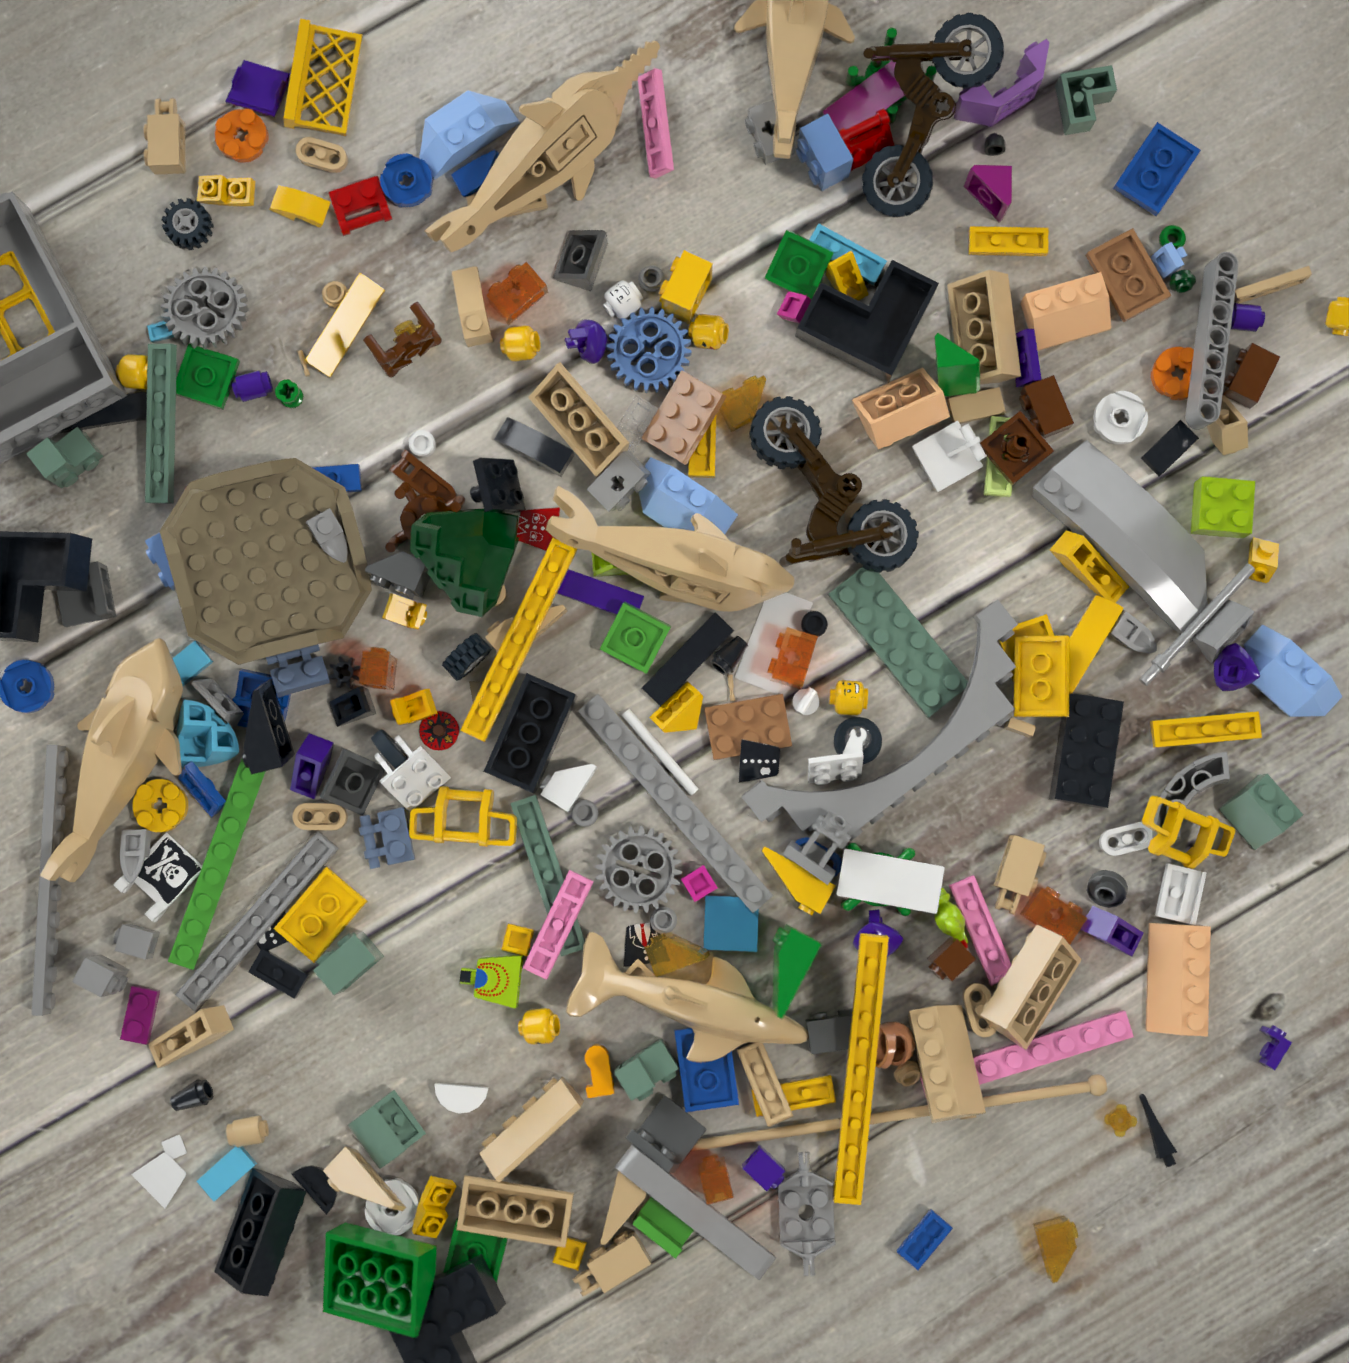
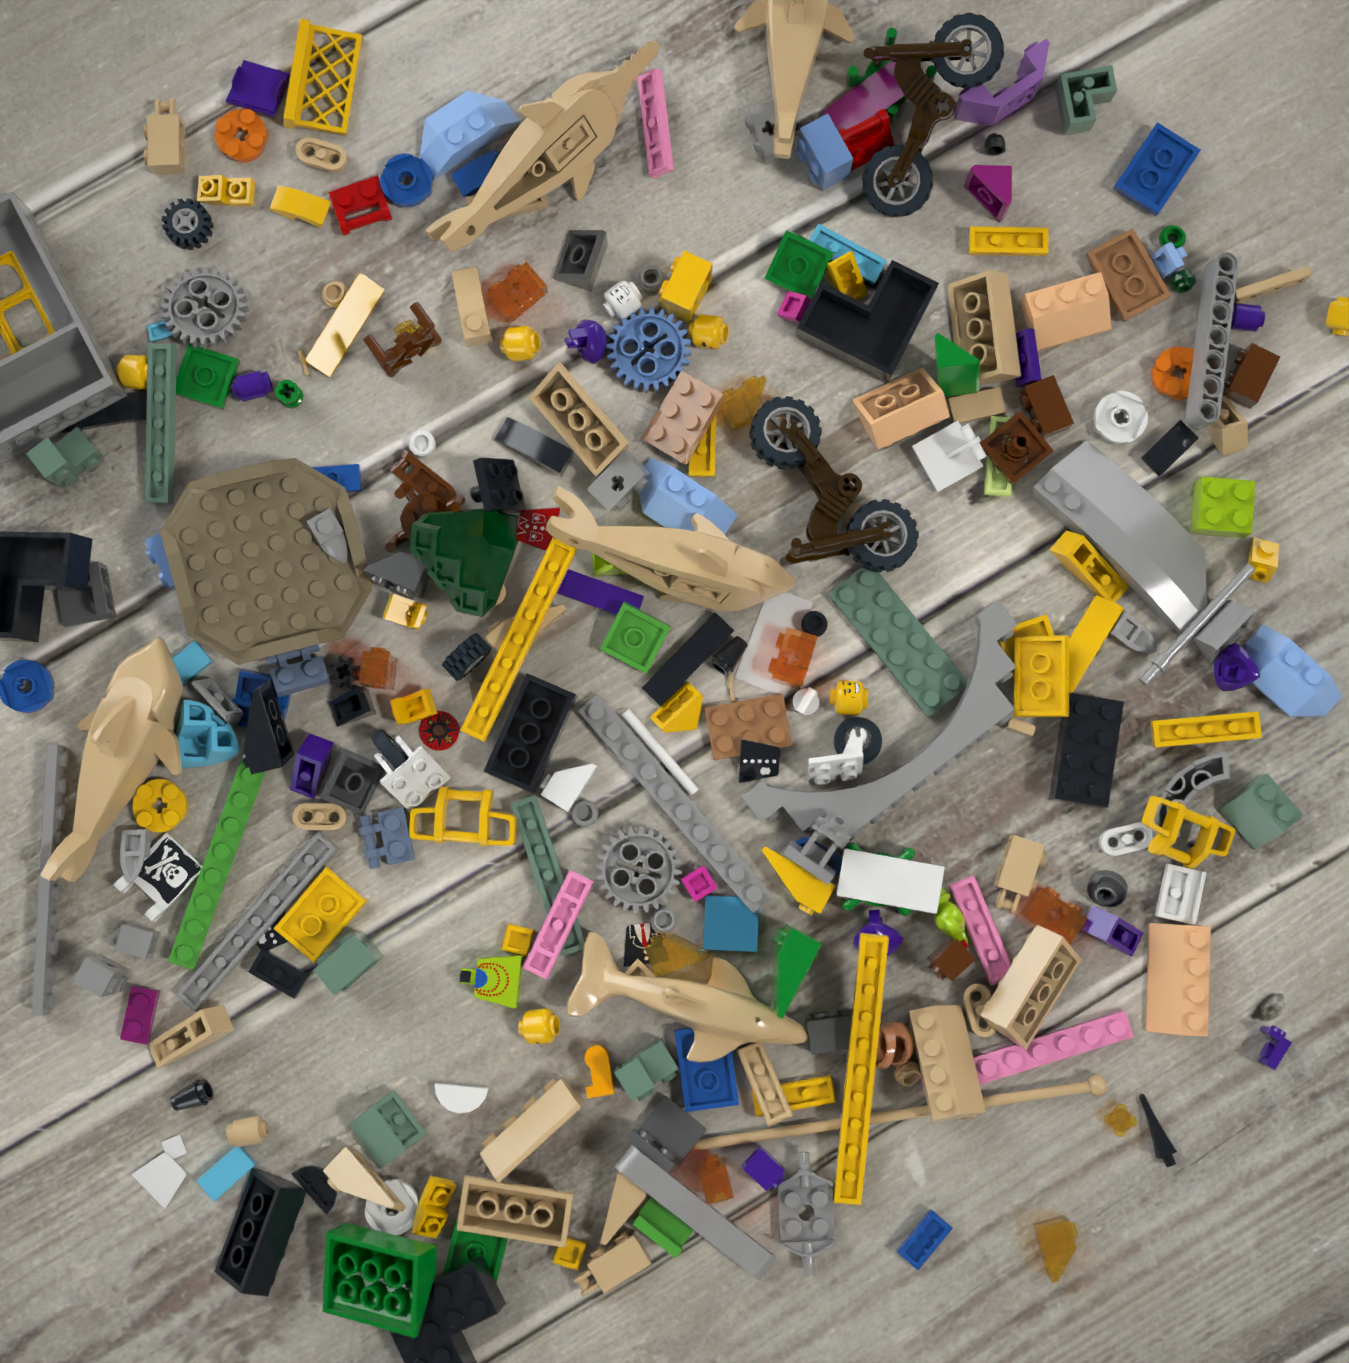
(201, 789): blue plate -> none

